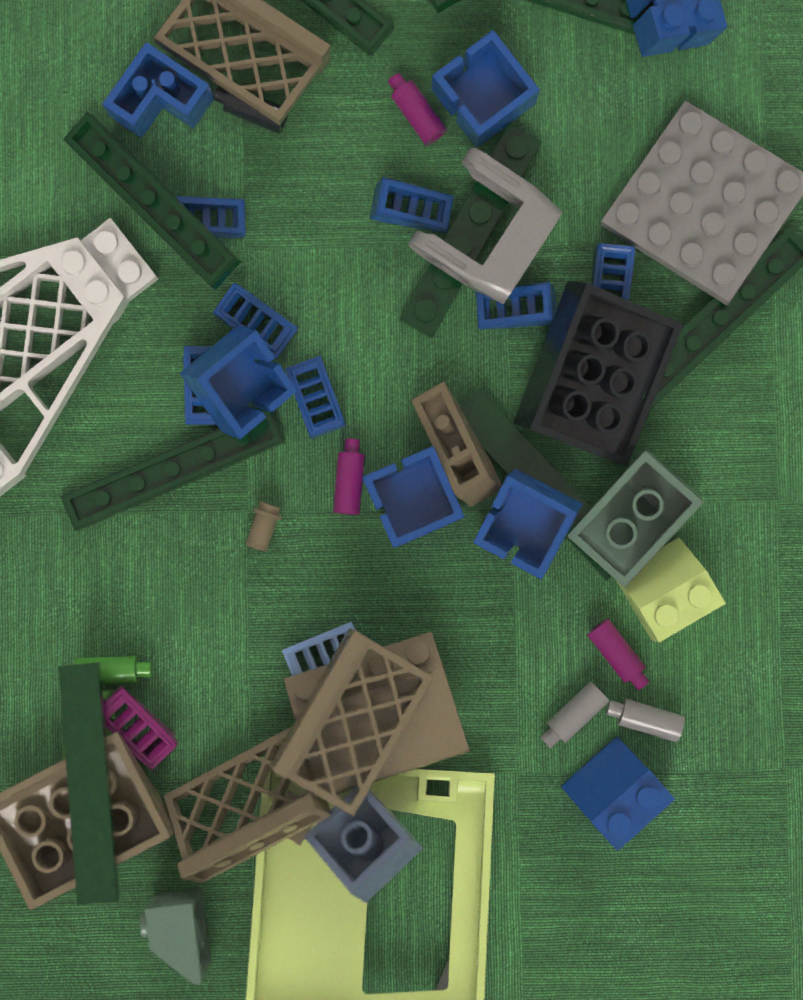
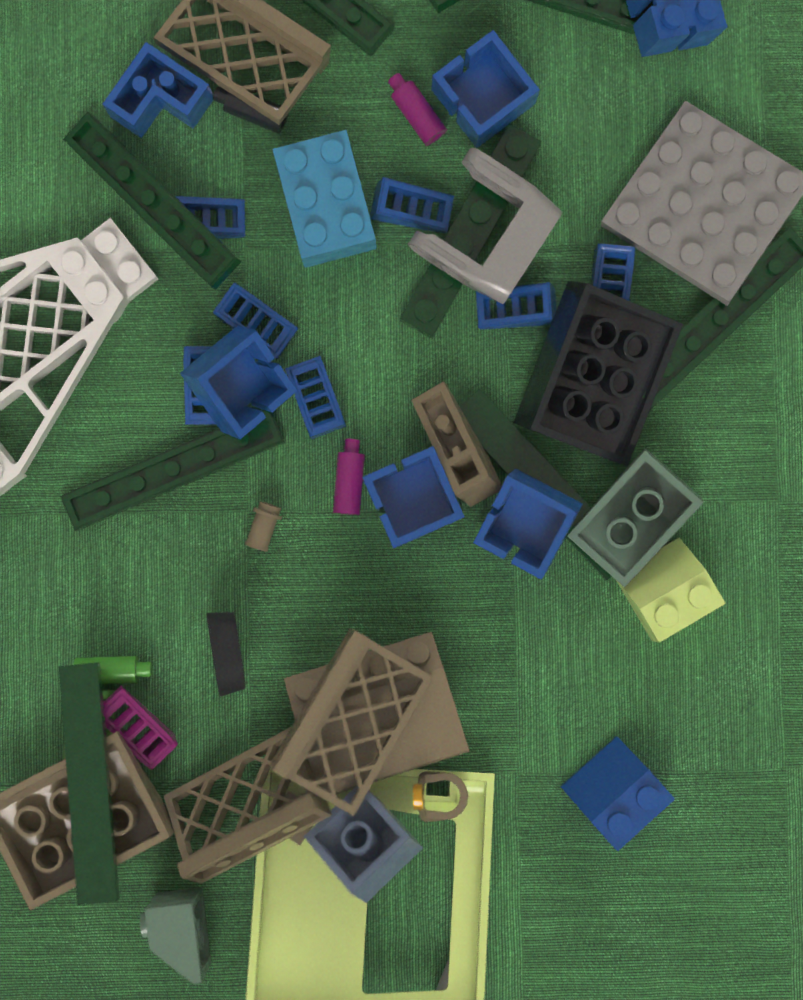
(226, 652): none -> black tyre
(291, 659): light blue slope -> none
(325, 198): none -> dark azure brick
(418, 796): none -> dark tan piece
(574, 715): light grey cylinder -> none
(618, 653): magenta cylinder -> none
(647, 719): light grey cylinder -> none

